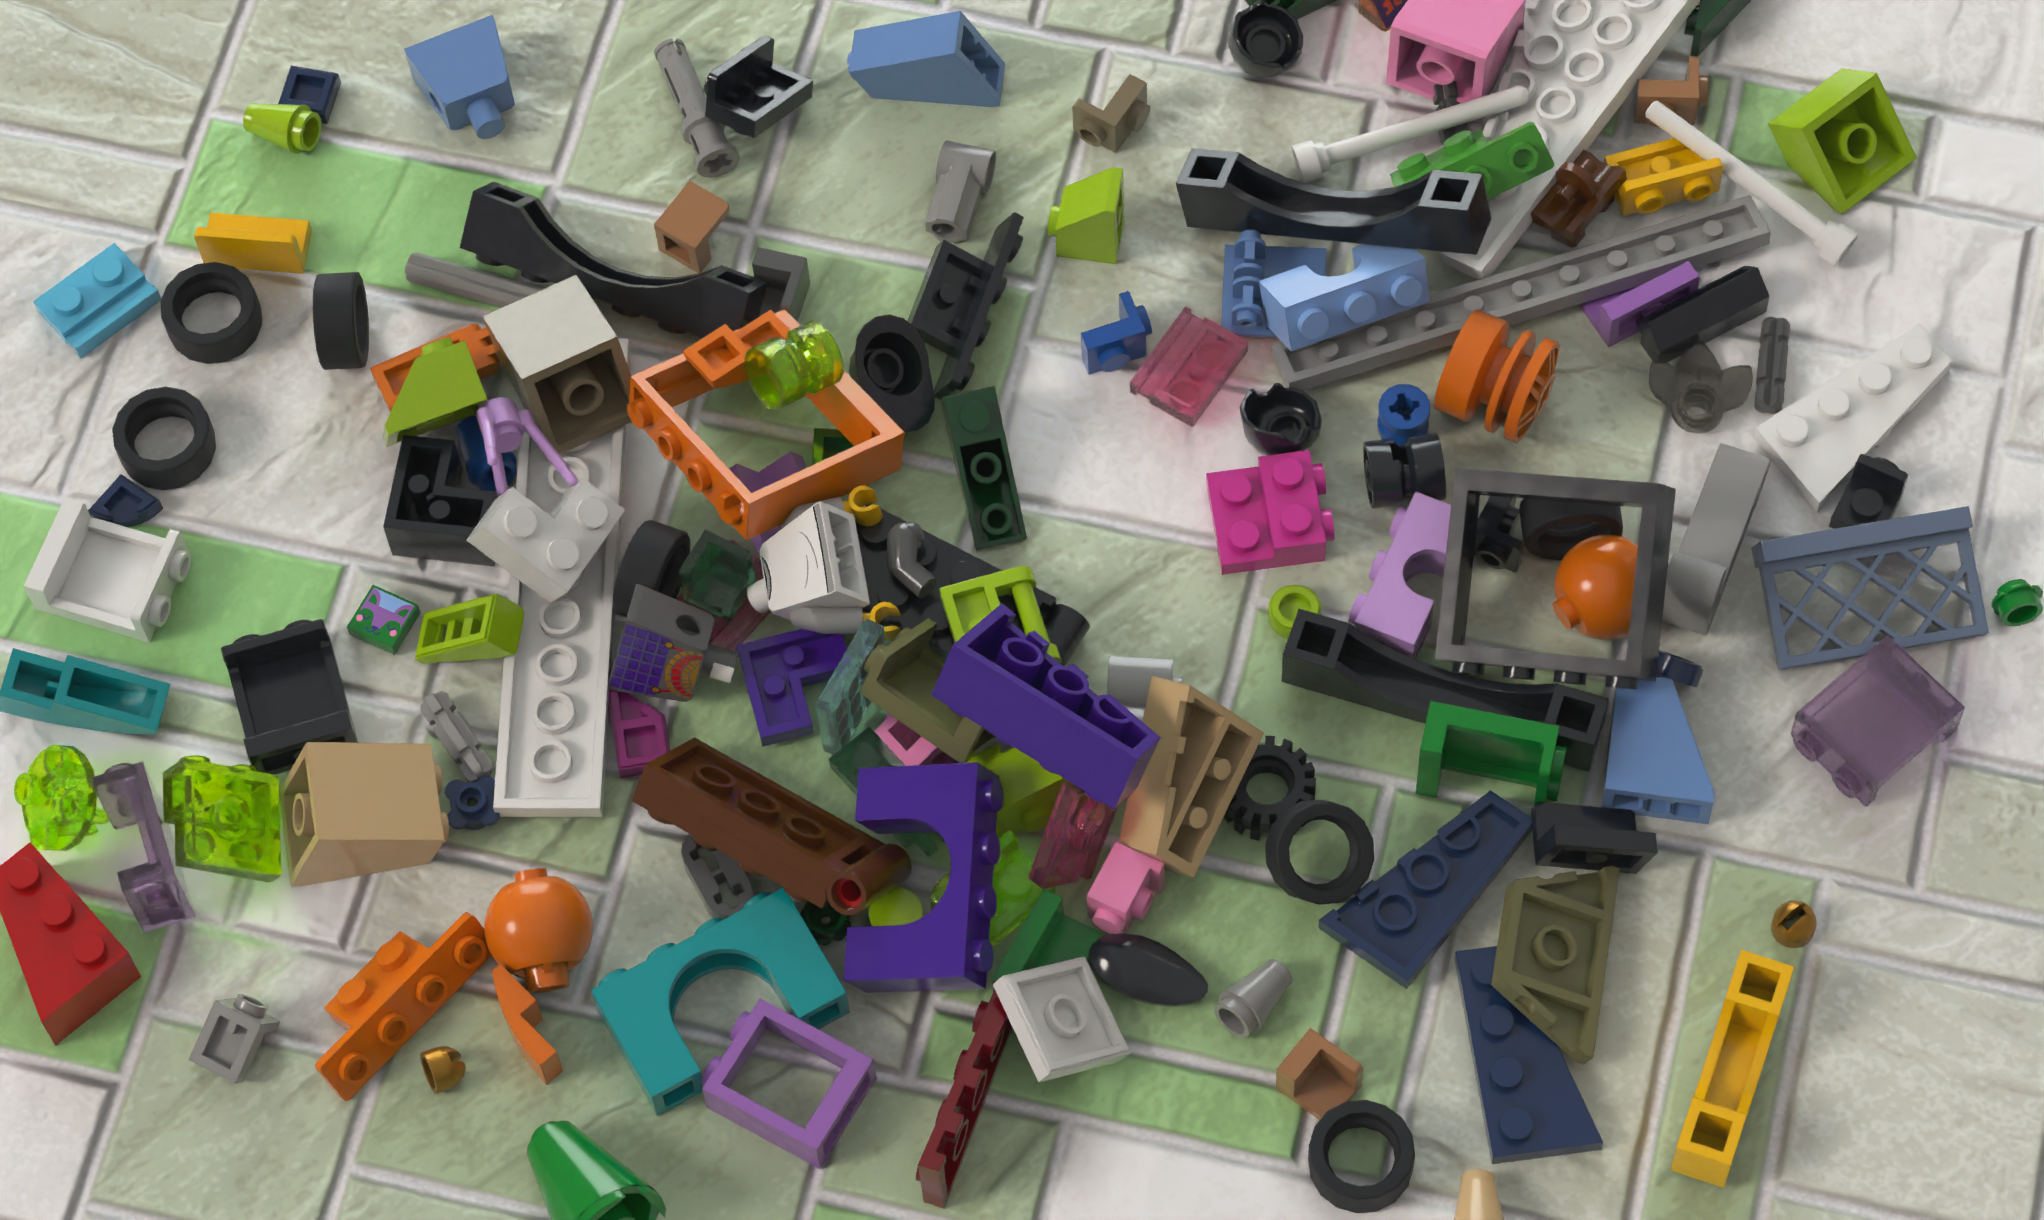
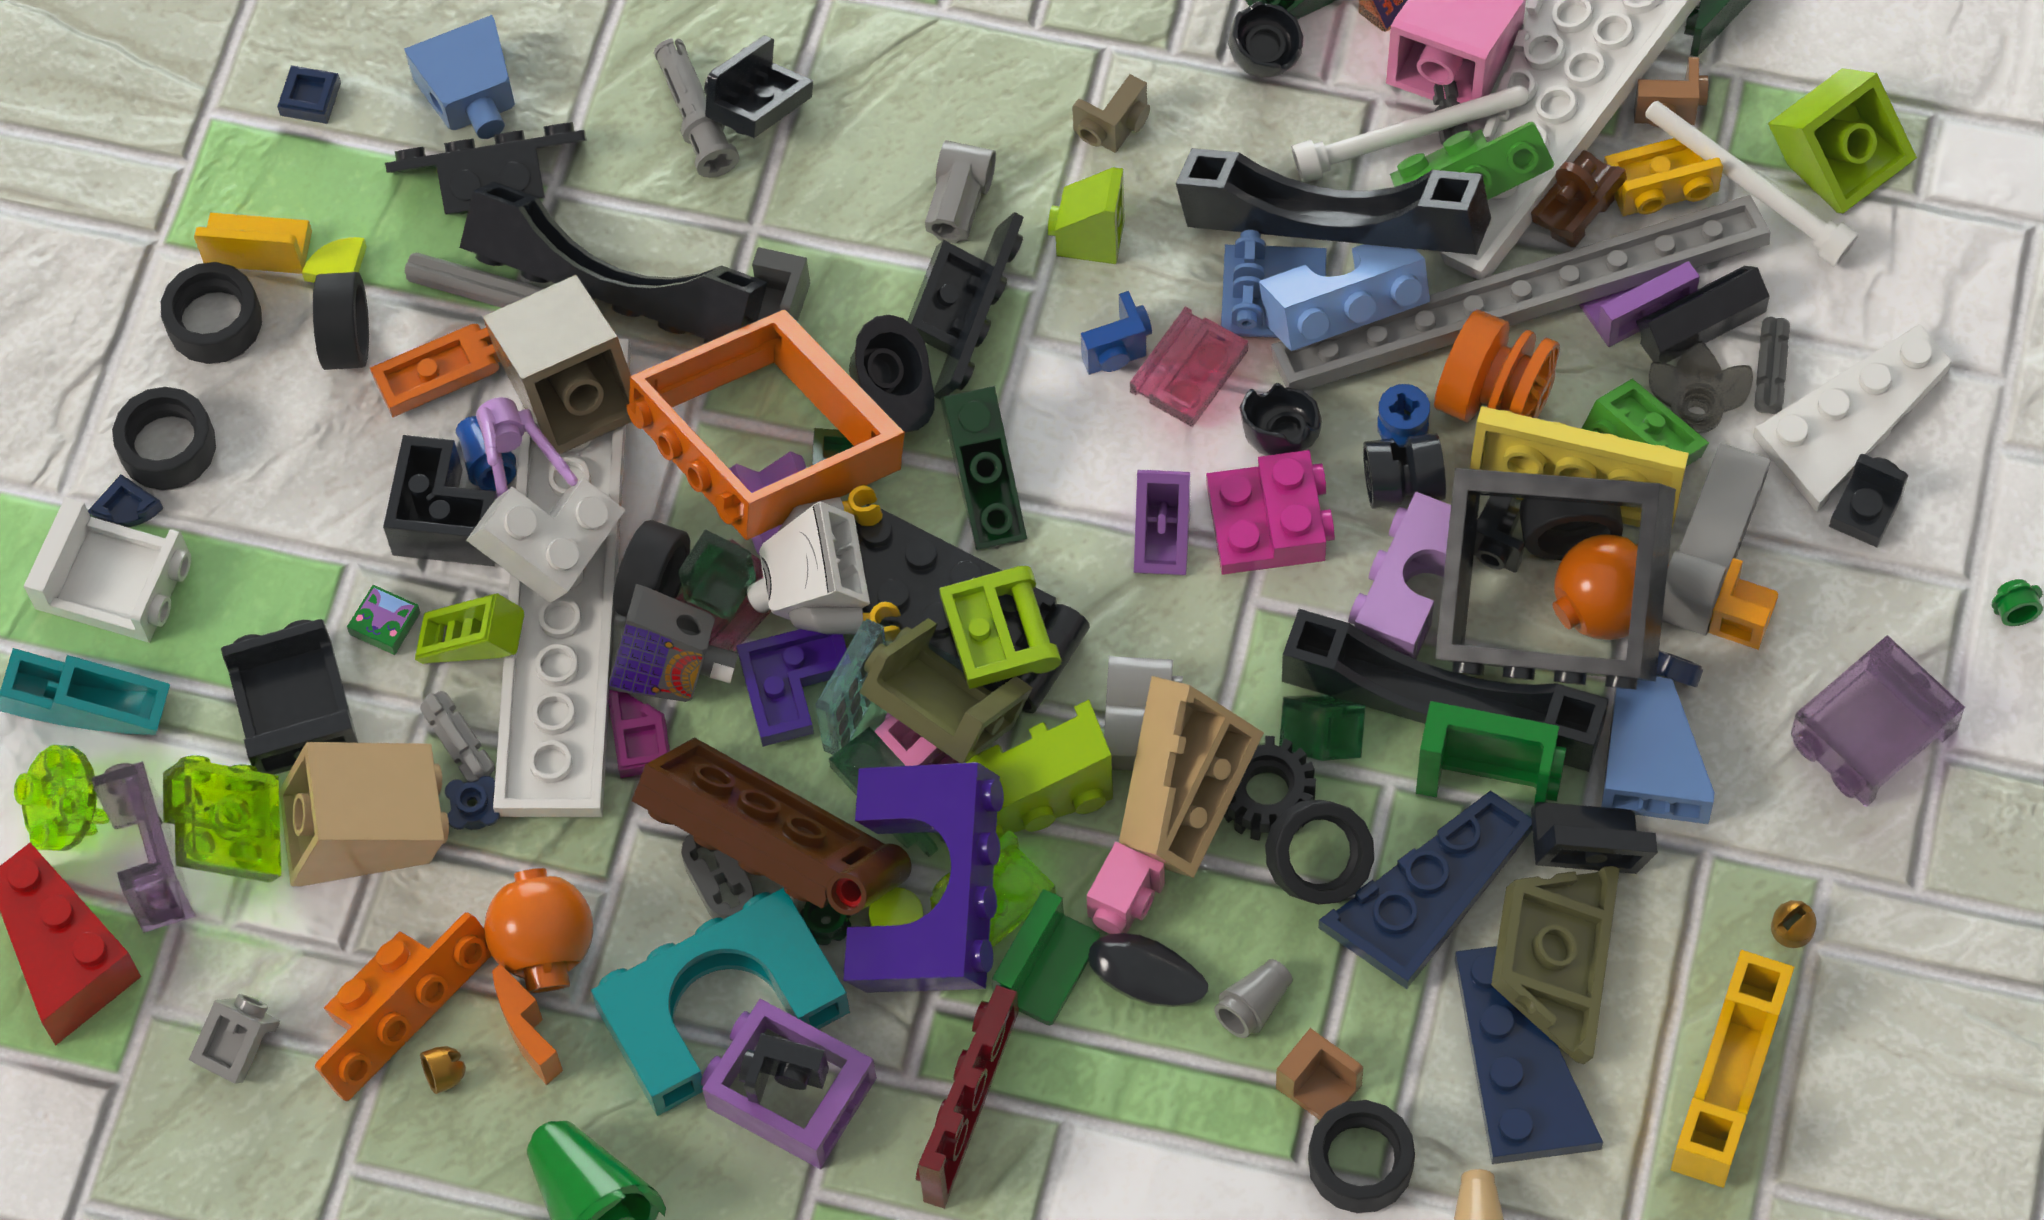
(97, 300): medium azure plate -> none
(284, 125): lime cone -> none
(336, 257): none -> neon yellow tile
(436, 392): lime slope -> none
(509, 162): none -> black bracket
(688, 224): medium nougat panel -> none
(722, 353): orange slope -> none
(788, 1061): none -> black bracket
(790, 368): clear neon green wheel -> none
(902, 558): dark grey arm -> none
(927, 61): medium blue slope -> none
(1045, 708): dark purple wedge -> none
(1061, 1019): white plate -> none
(1071, 839): clear pink plate -> none
(1162, 522): none -> medium lavender slope
(1285, 605): lime tile -> none
(1323, 726): none -> clear green panel
(1544, 447): none -> light yellow plate
(1641, 417): none -> bright green bracket
(1742, 609): none -> light orange panel
(1863, 542): sand blue fence -> none

